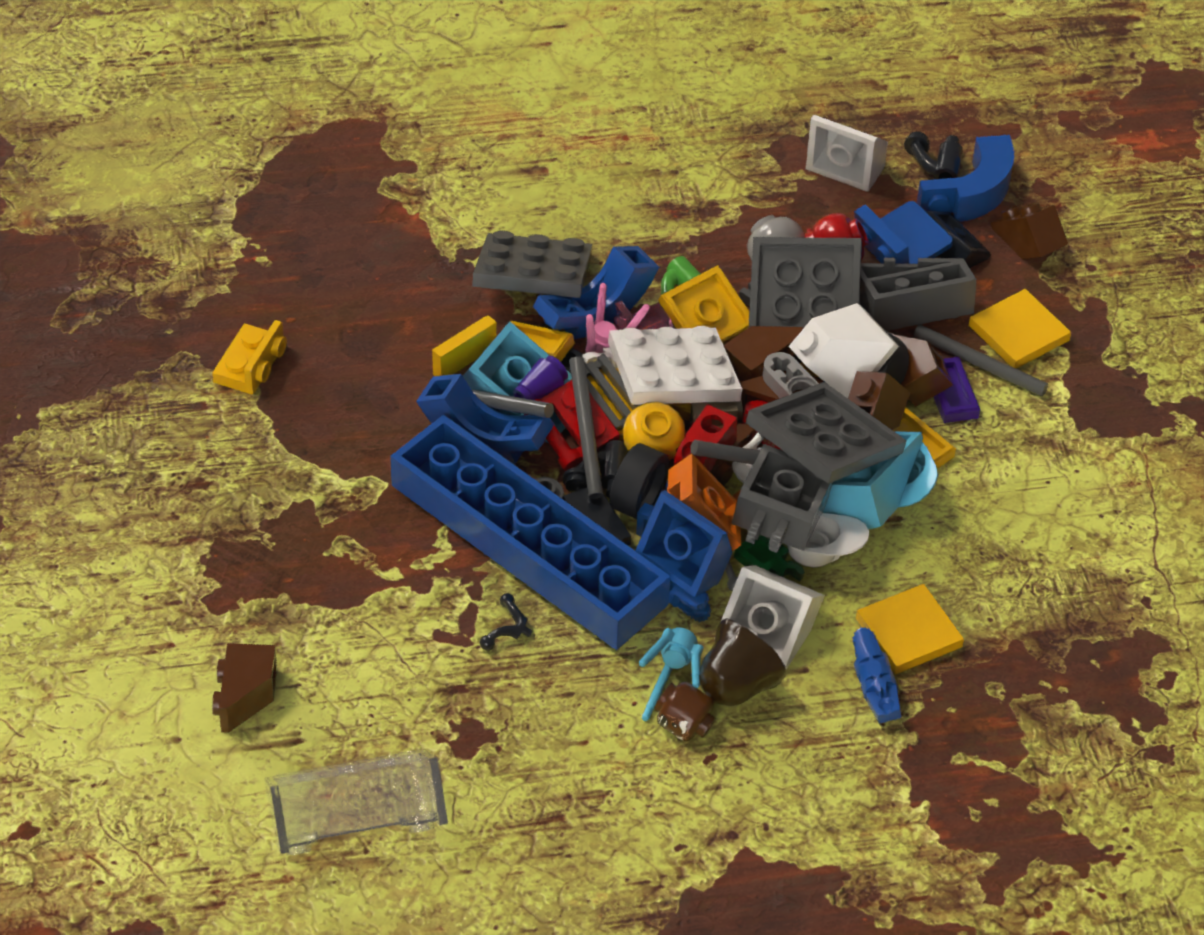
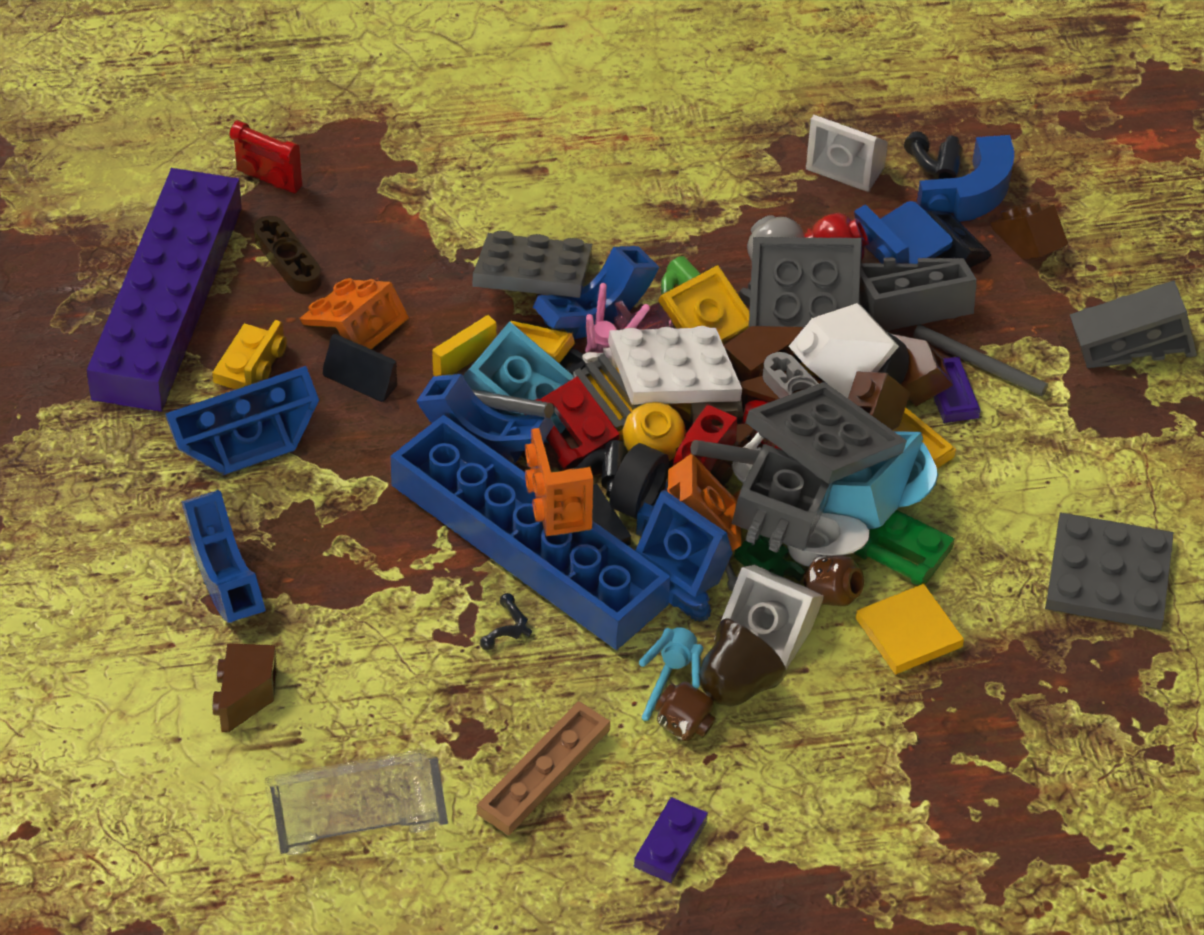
(164, 290): none -> dark purple brick
(224, 572): none -> blue arch
(247, 422): none -> blue wedge
(266, 157): none -> red plate
(287, 267): none -> dark brown beam
(359, 311): none -> orange bracket
(360, 368): none -> black slope
(542, 379): dark purple cone -> none
(543, 768): none -> medium nougat plate
(562, 497): none -> orange bracket
(586, 428): dark grey bar -> none
(670, 840): none -> dark purple plate
(835, 578): none -> reddish brown head
(876, 676): blue hinge -> none
(910, 540): none -> green plate
(1019, 328): yellow tile -> none
(1110, 571): none -> dark grey plate
(1134, 326): none -> dark grey wedge

